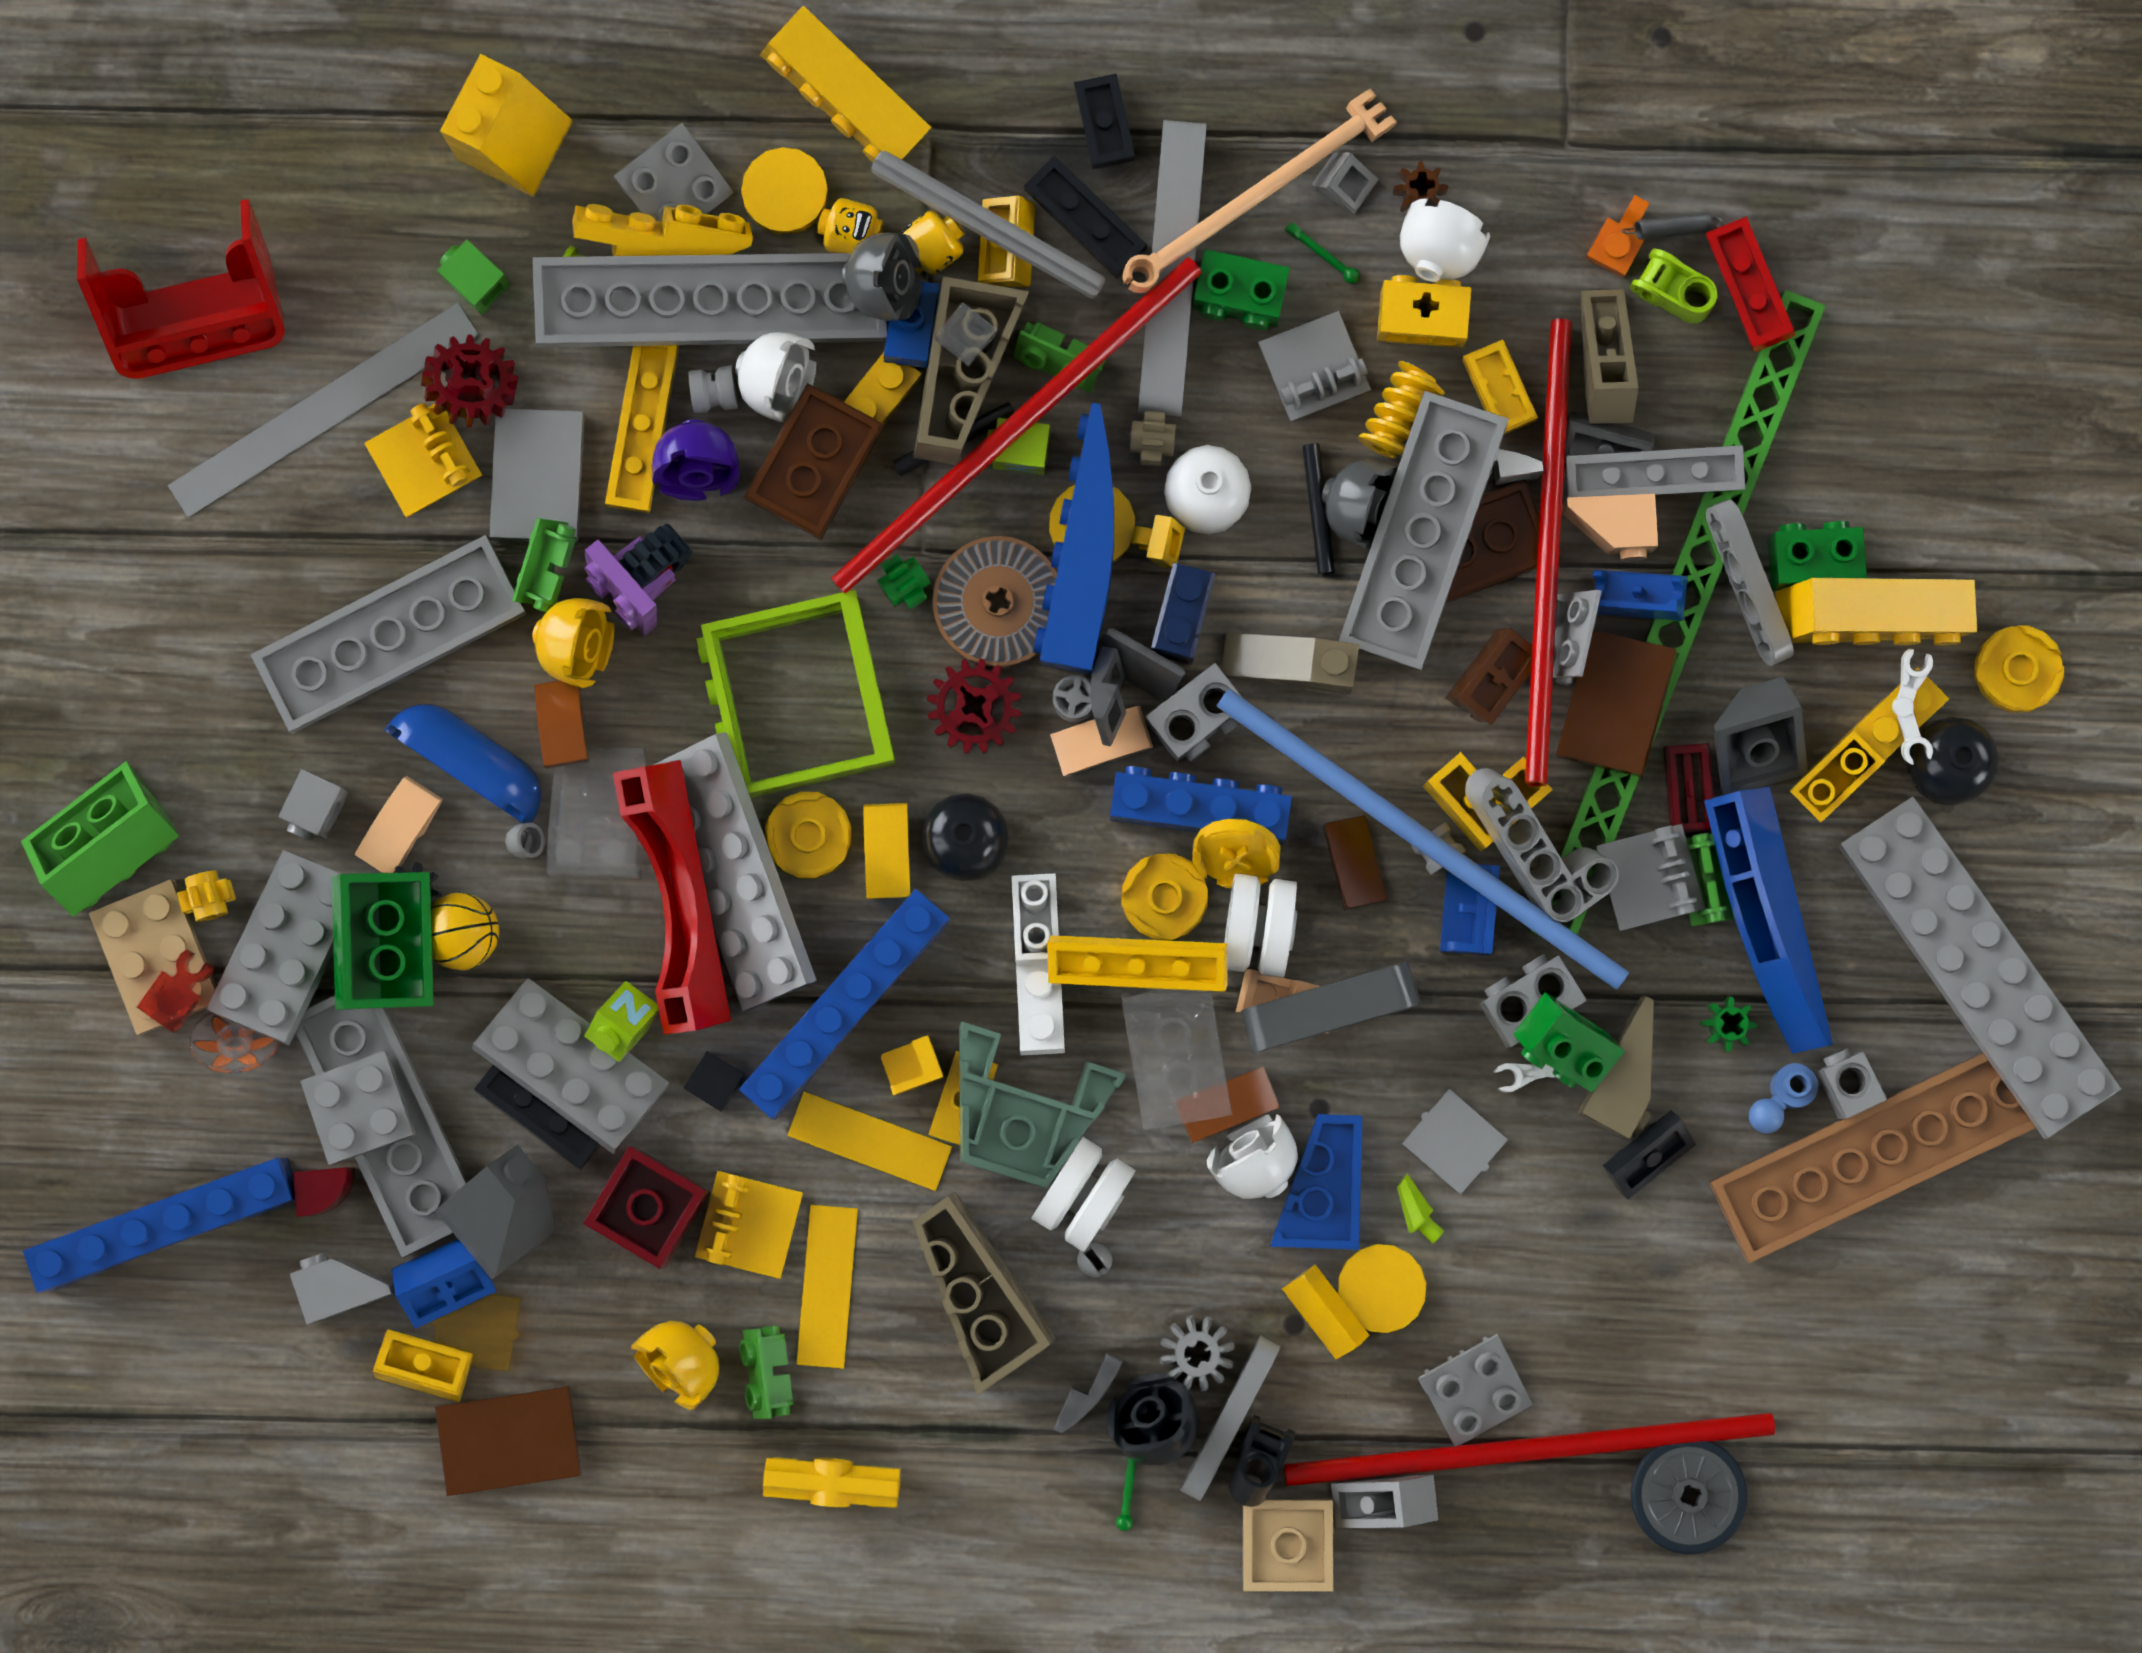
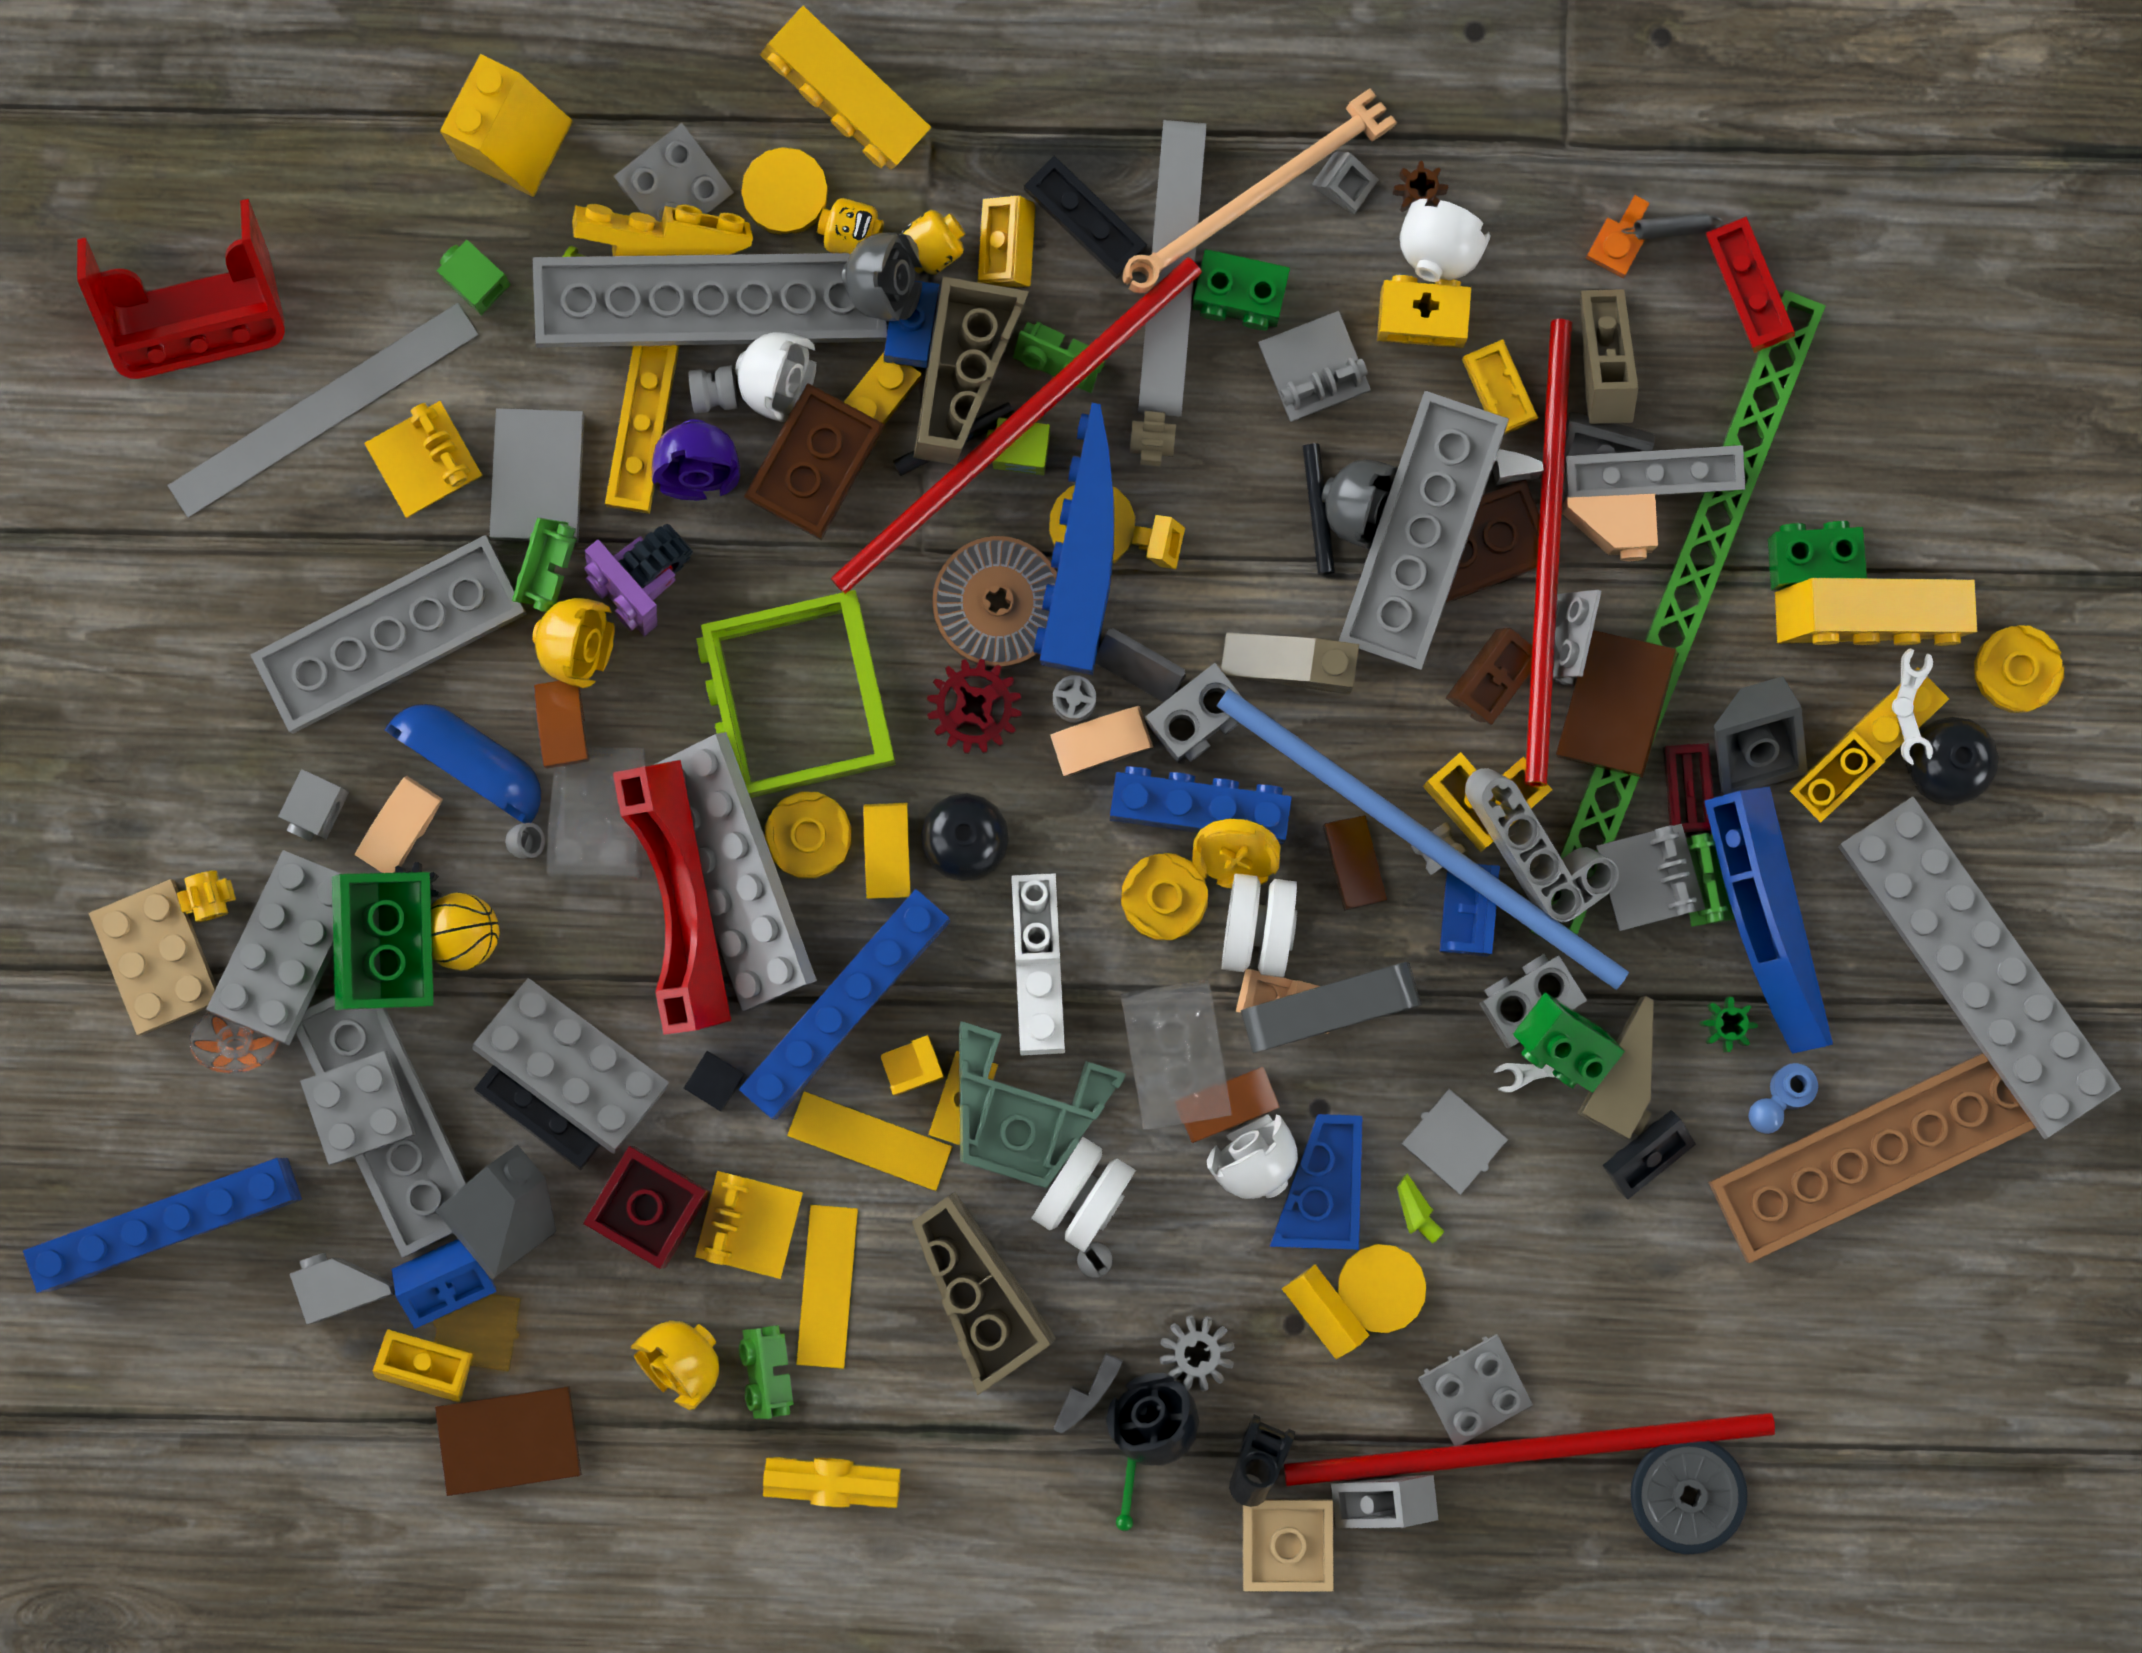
(99, 840): bright green slope -> none
(172, 997): clear red plate -> none
(321, 1190): dark red brick -> none
(469, 375): dark red gear -> none
(622, 1021): lime brick -> none
(903, 581): green gear -> none
(965, 334): clear tile -> none
(988, 224): light grey axle -> none
(1104, 121): black plate -> none
(1106, 695): flat silver slope -> none
(1137, 963): yellow plate -> none
(1182, 613): dark blue brick -> none
(1207, 489): white cylinder -> none
(1230, 1418): light grey beam -> none
(1351, 275): green hinge -> none
(1398, 414): yellow piece -> none
(1641, 594): blue hinge -> none
(1672, 286): lime piece -> none
(1749, 582): light grey beam -> none
(1867, 1093): light grey brick -> none

